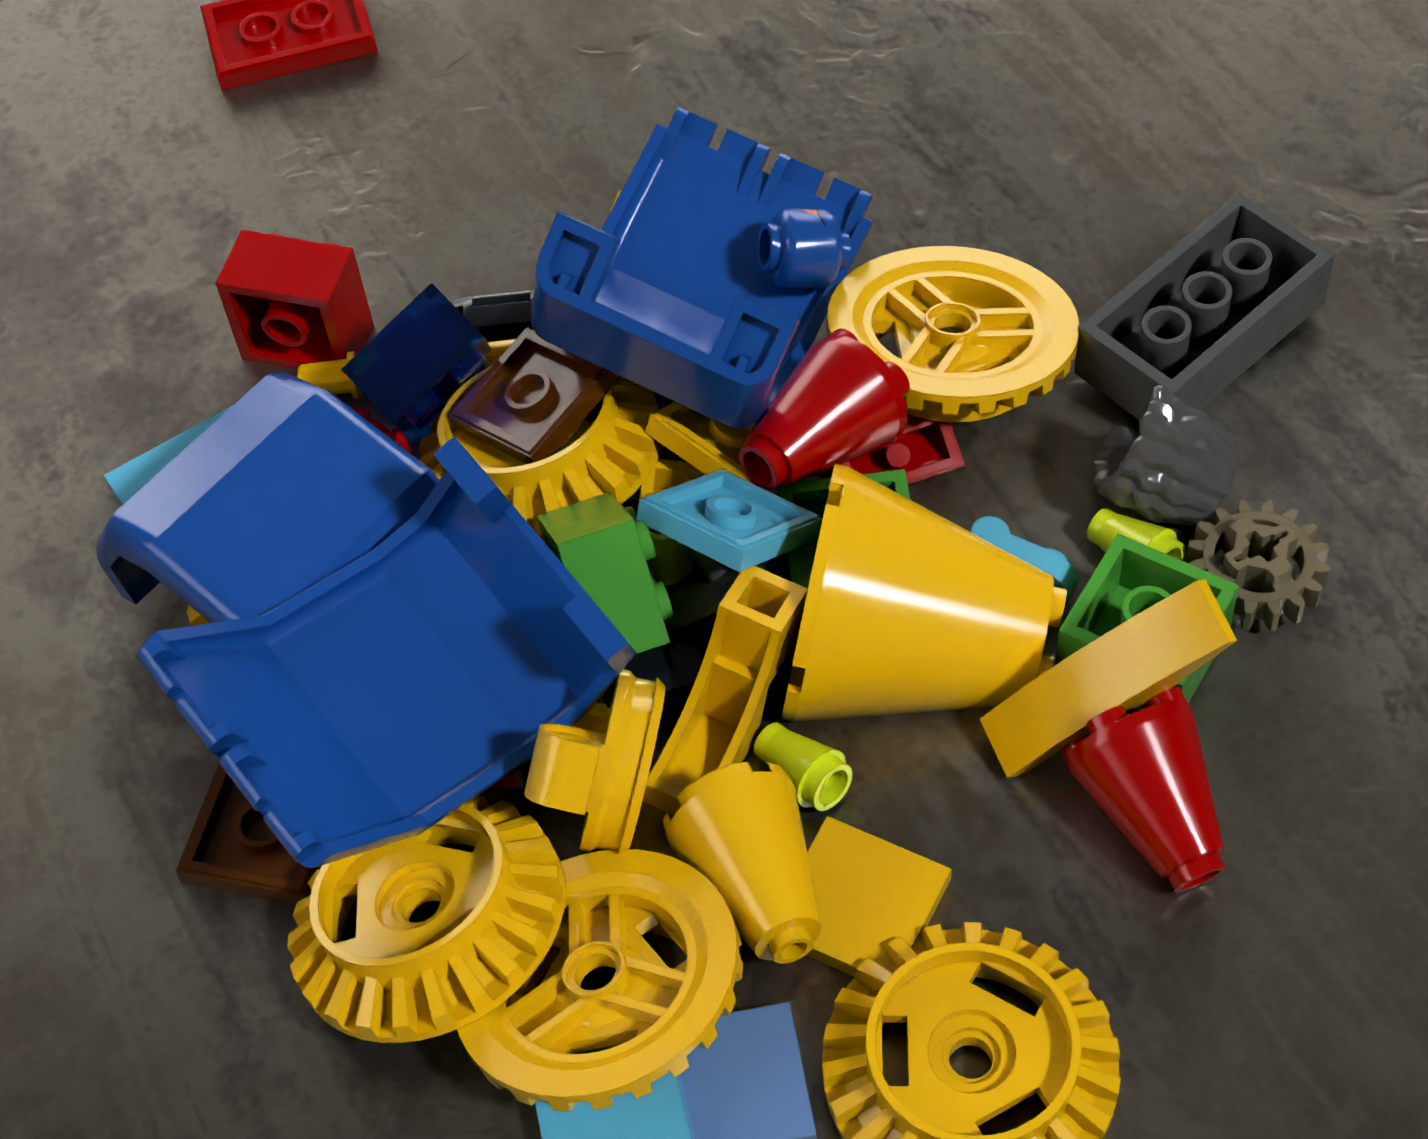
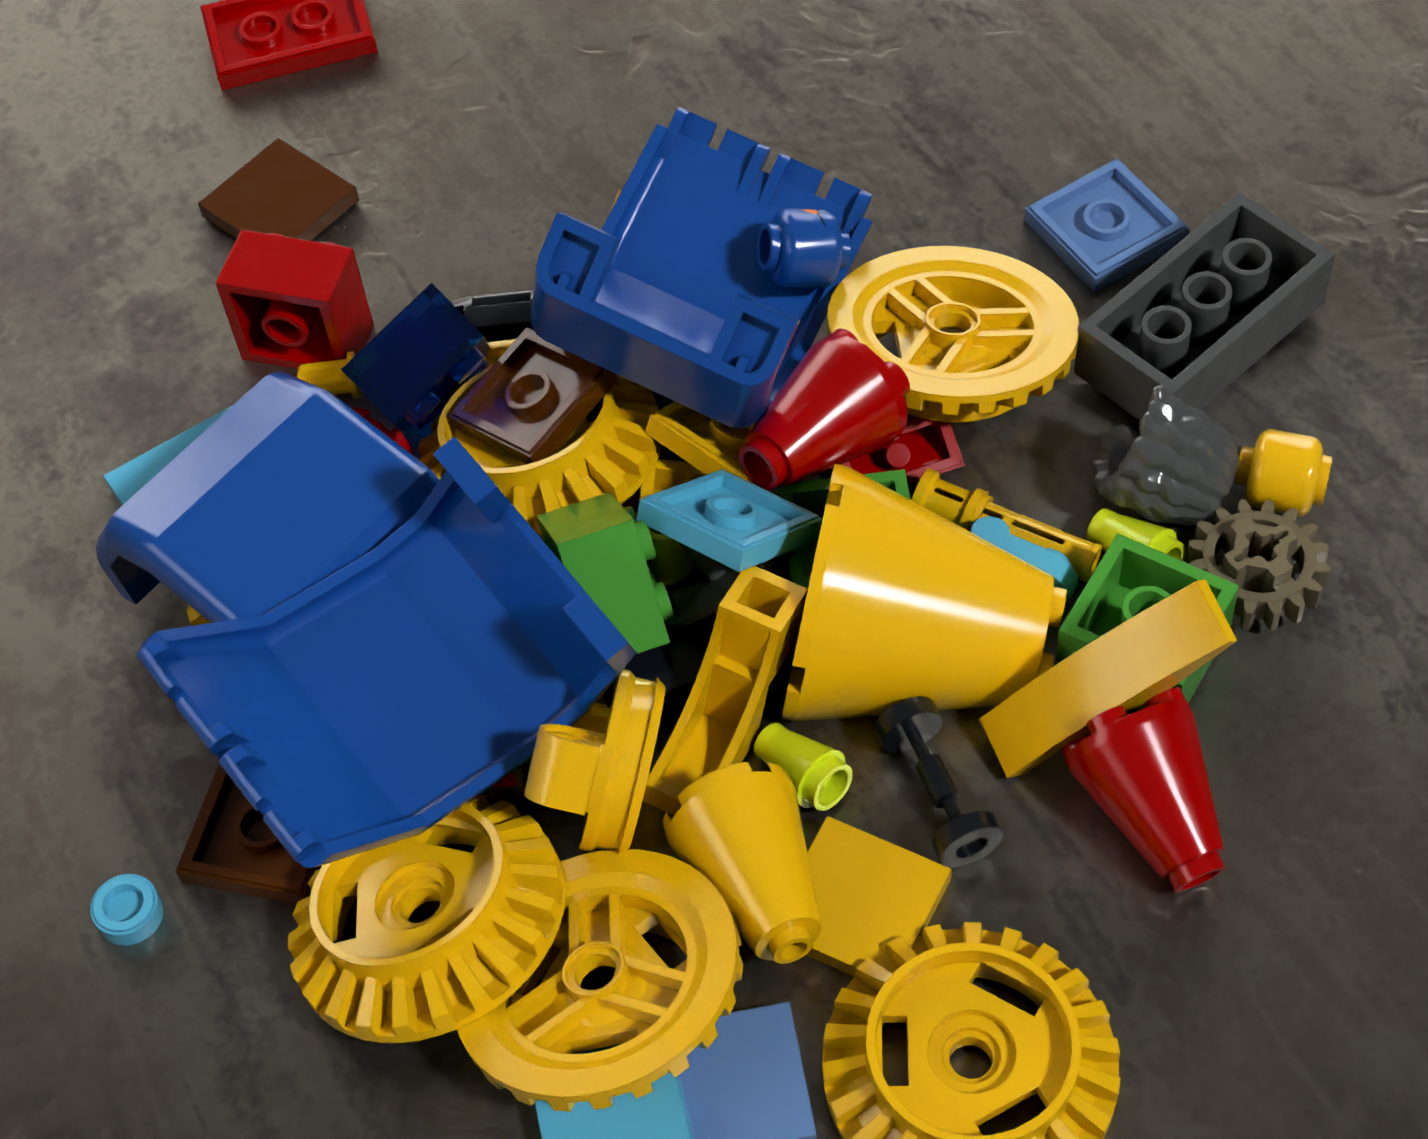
(126, 909): none -> medium azure tile
(280, 195): none -> reddish brown tile
(965, 507): none -> yellow pin
(966, 836): none -> black wheel
(1105, 225): none -> medium blue tile
(1285, 470): none -> yellow head

